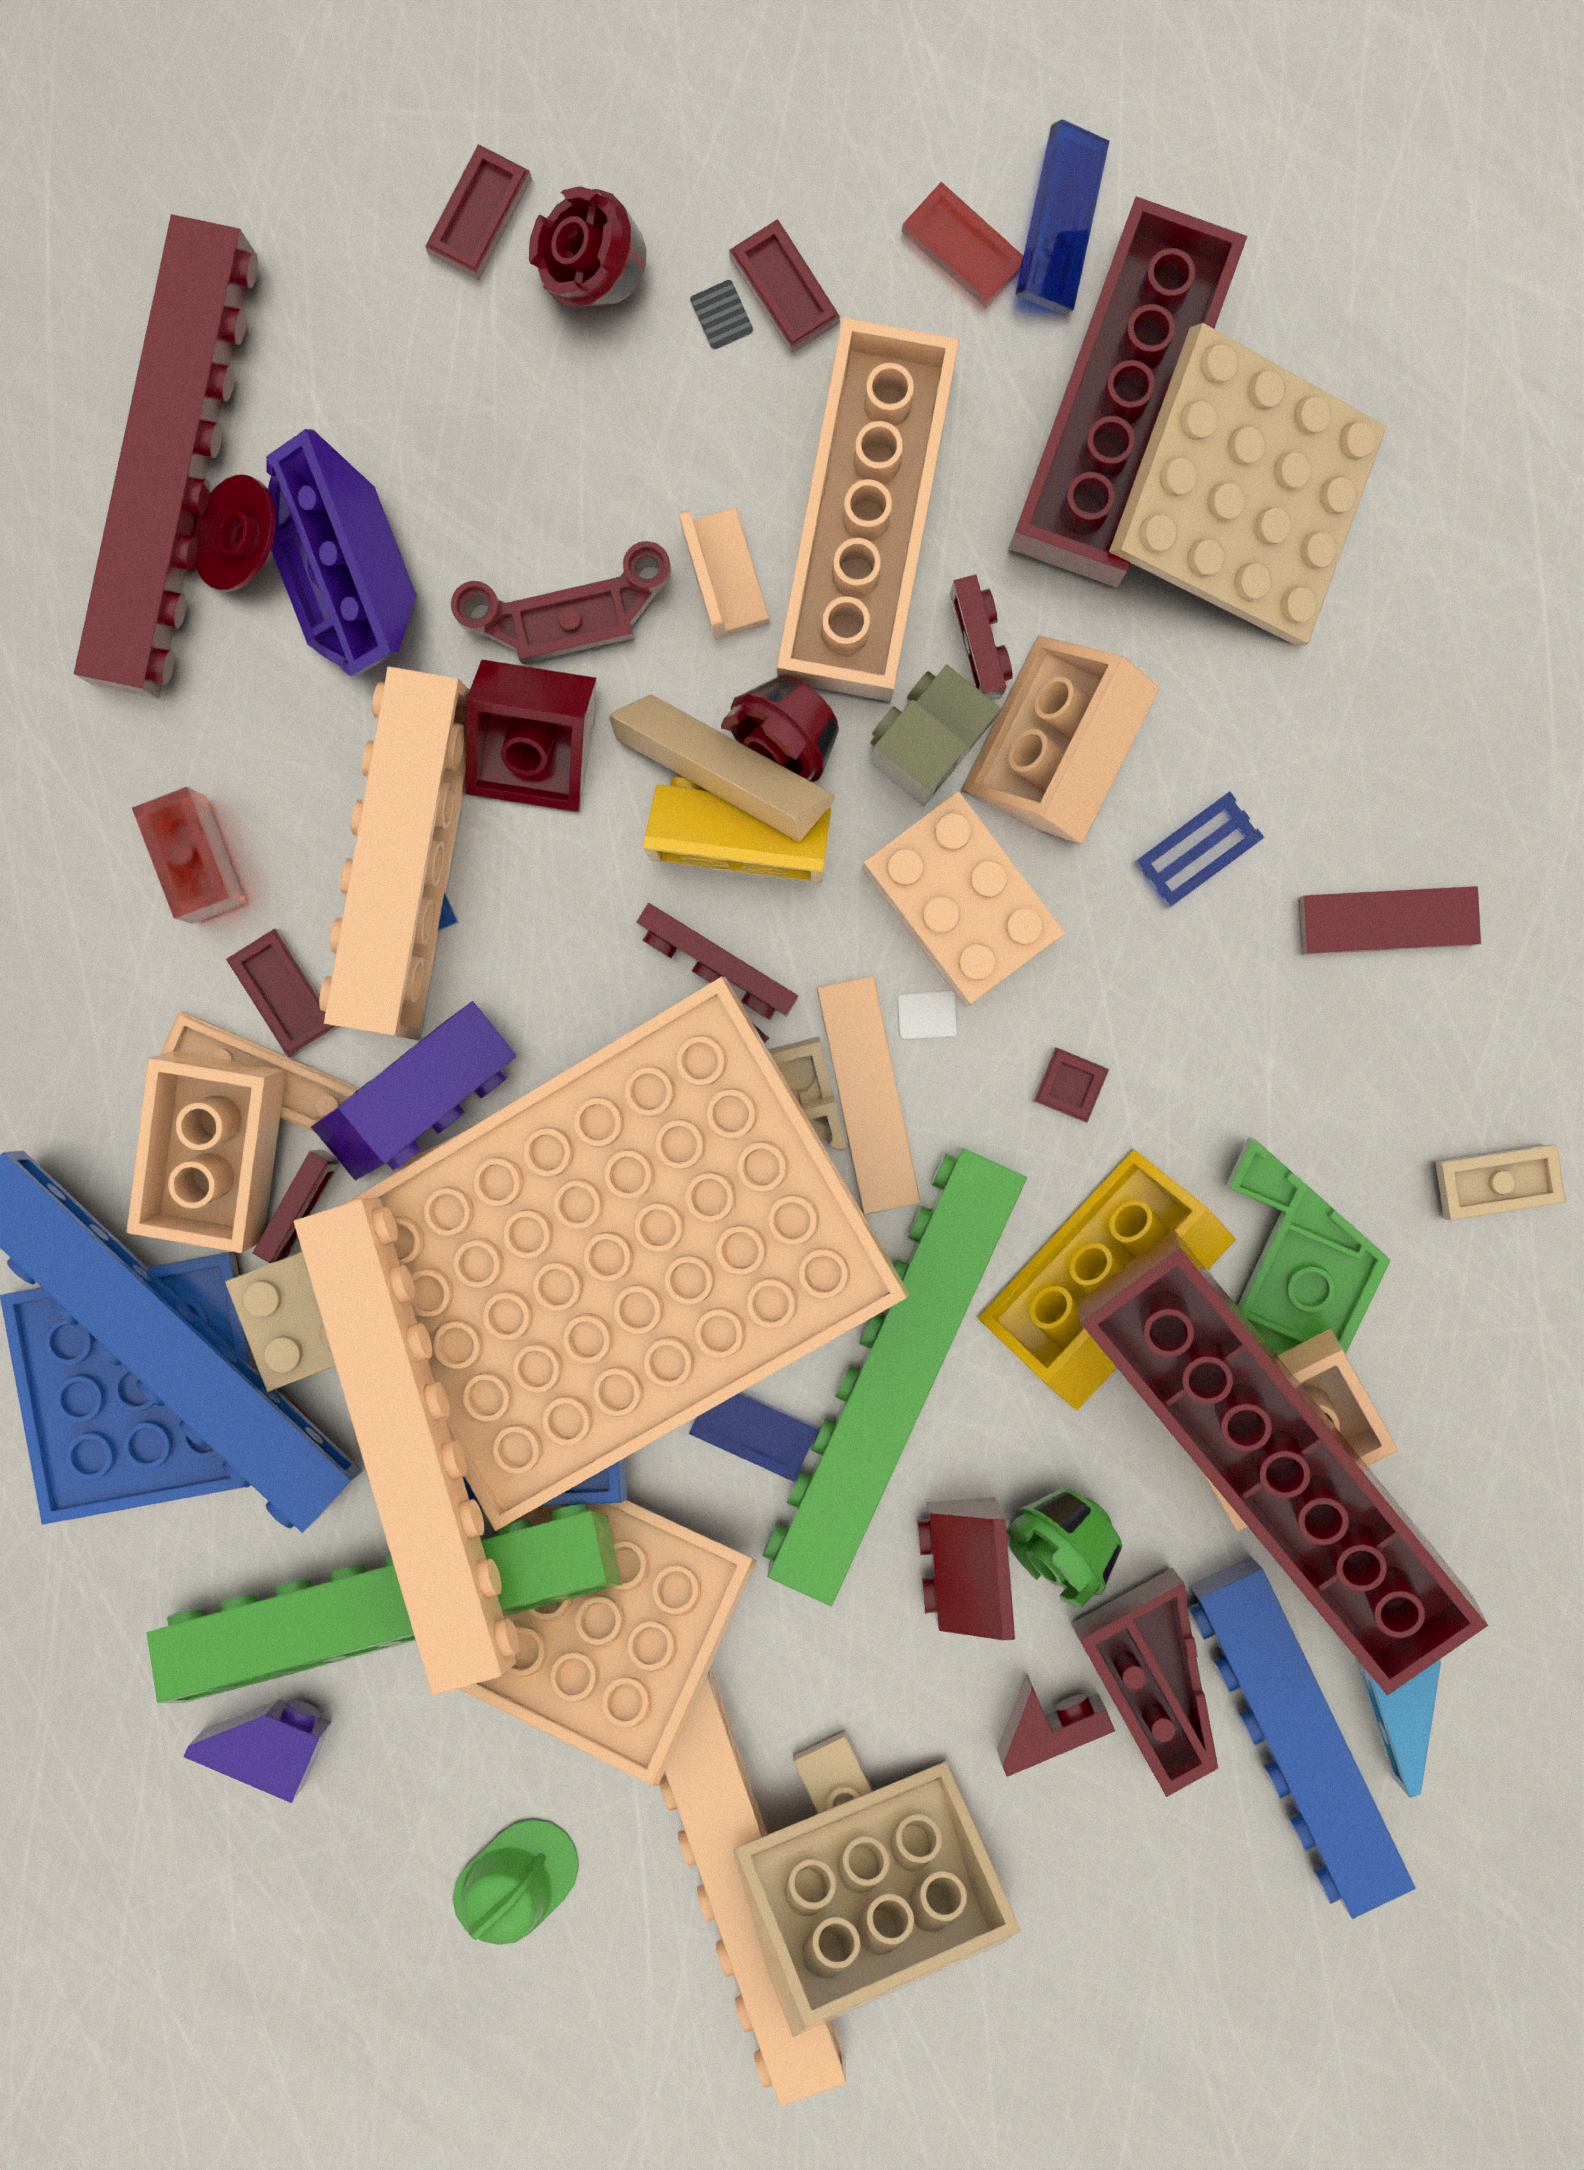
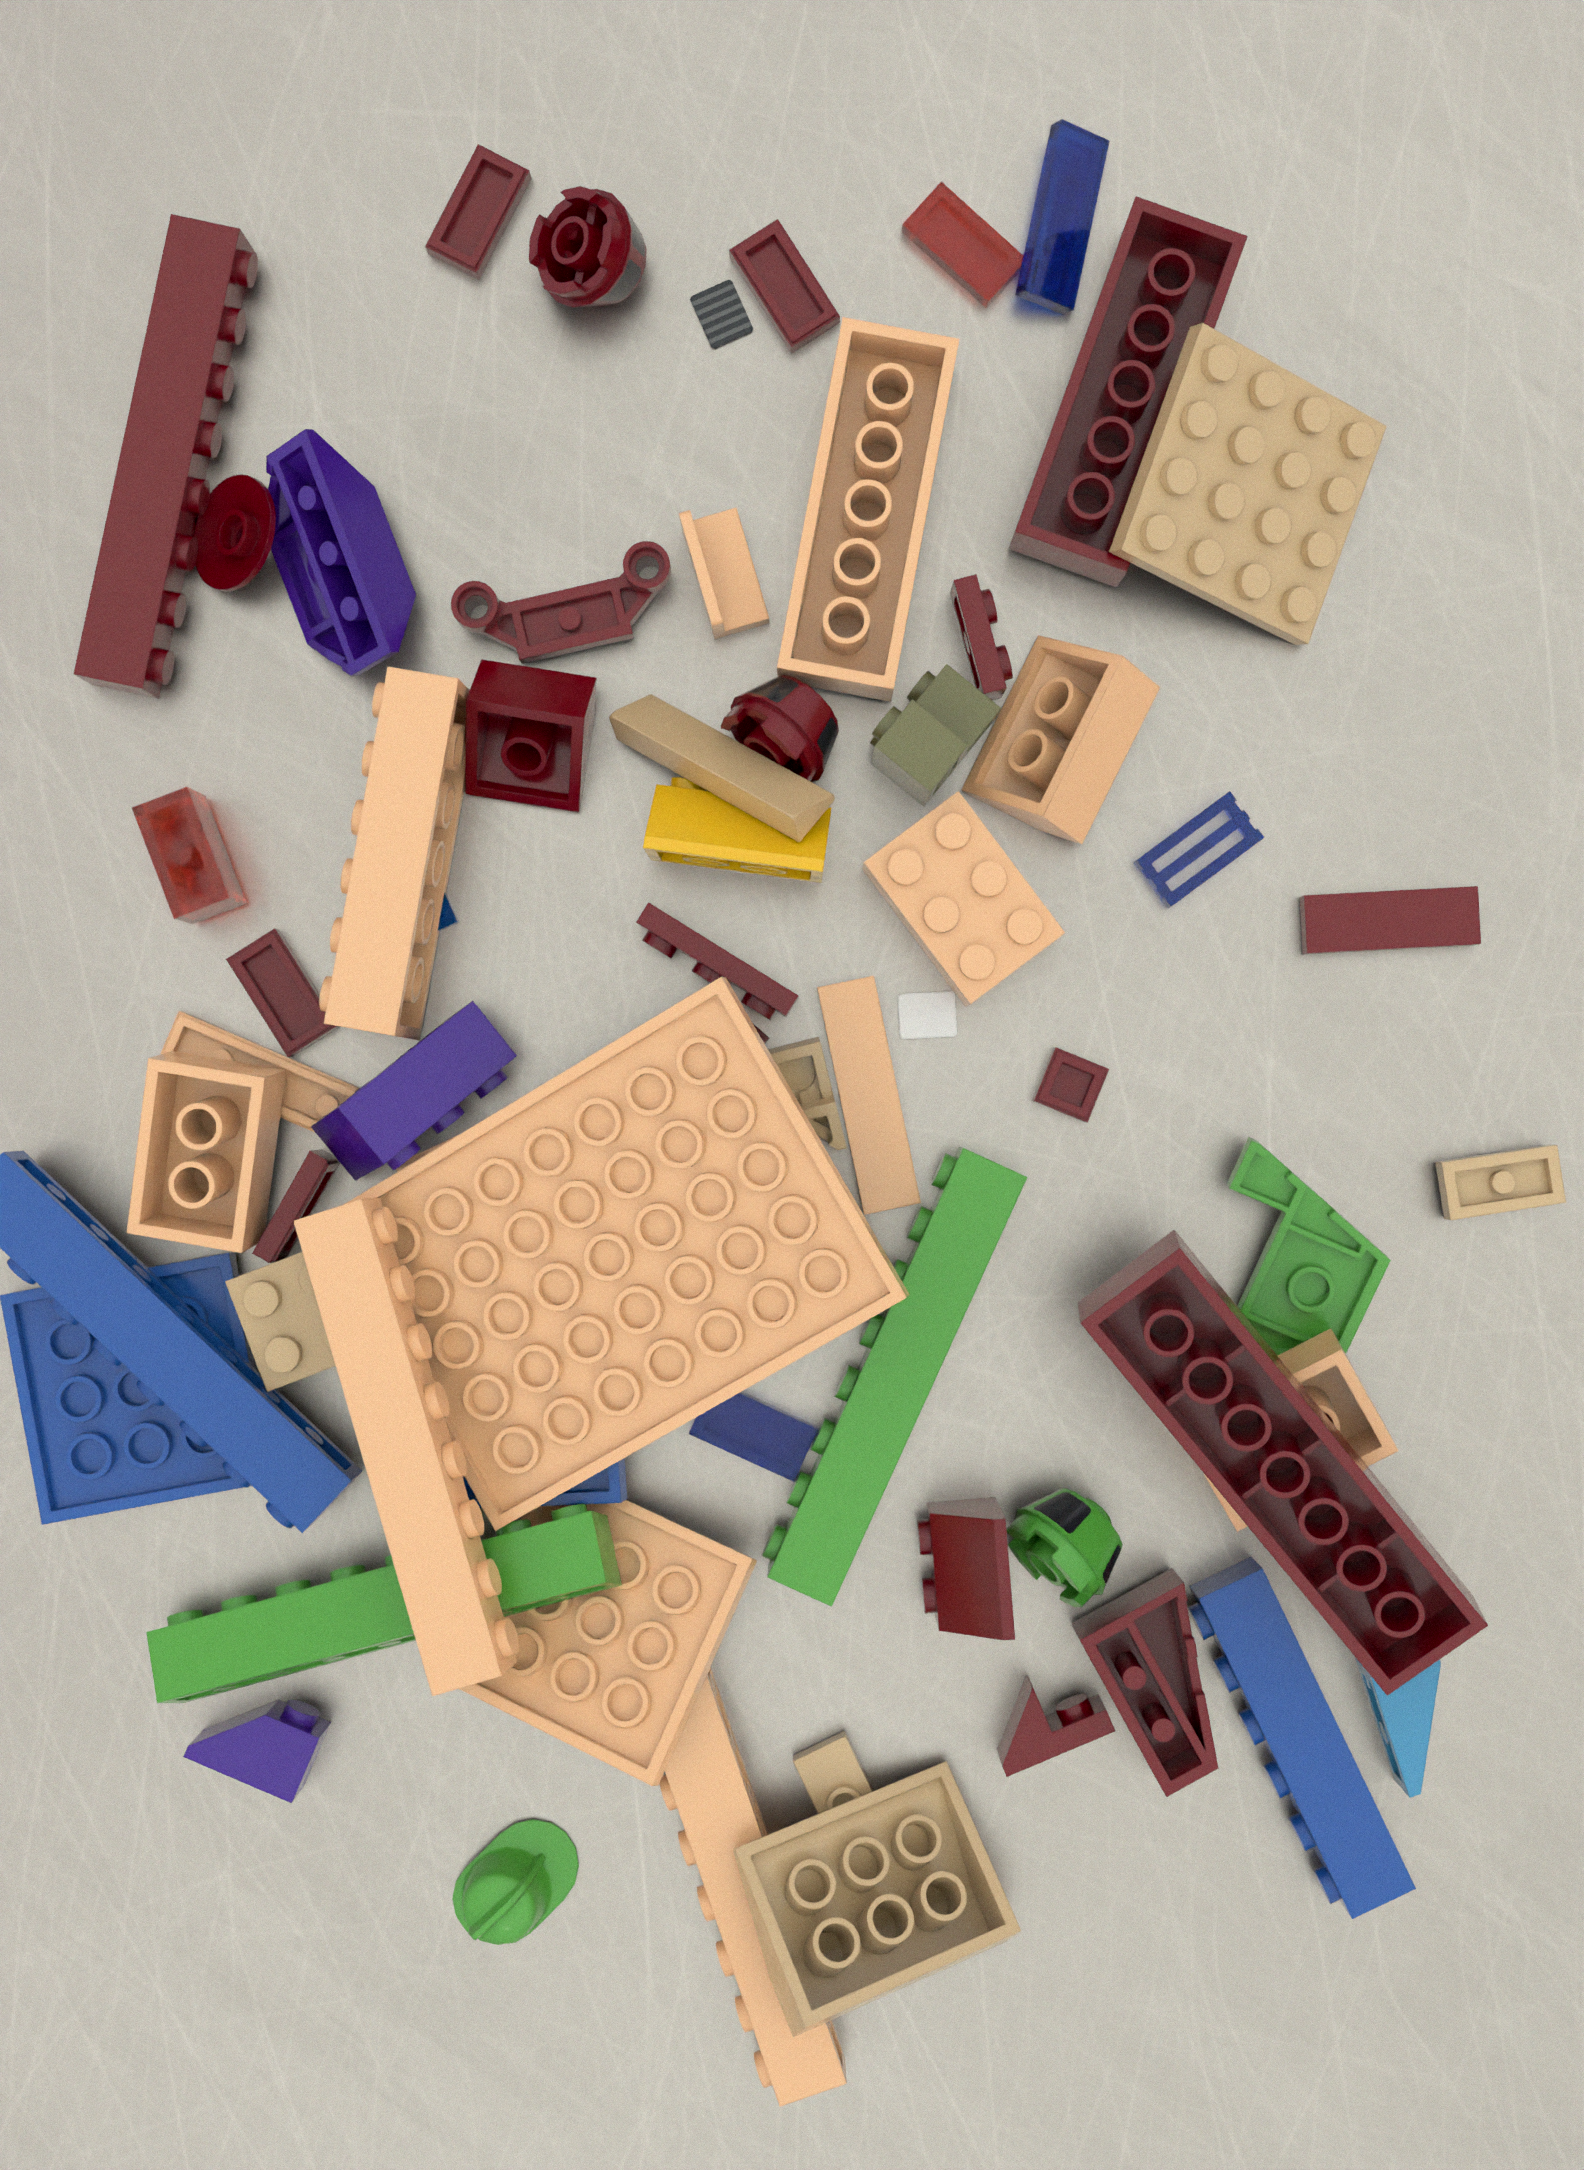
(1112, 1228): yellow slope -> none

